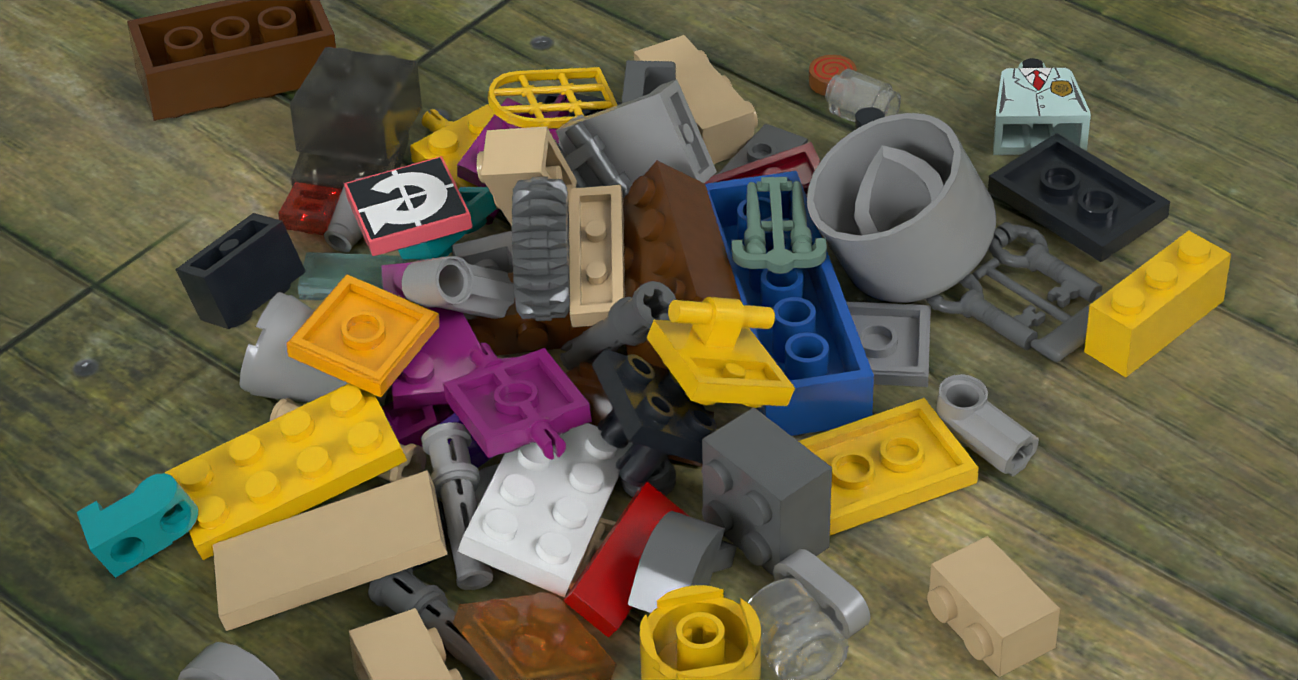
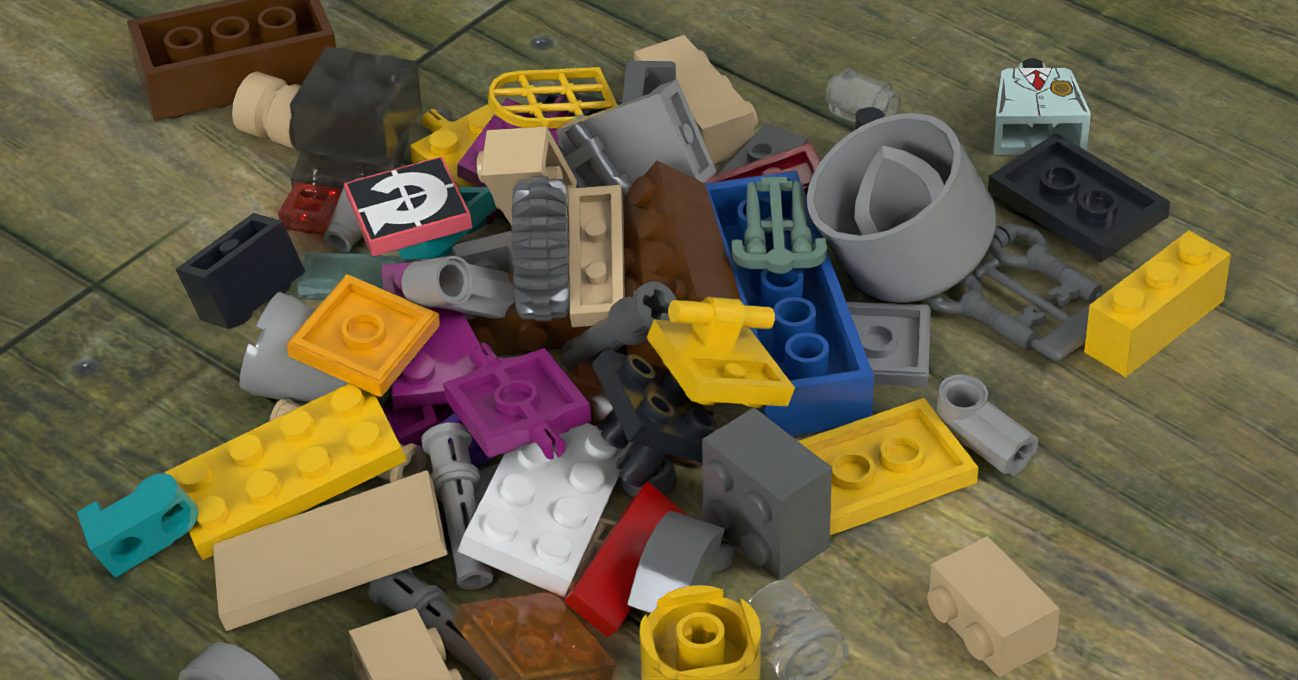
(264, 108): none -> tan wheel
(824, 68): dark orange tile -> none
(833, 593): light grey beam -> none

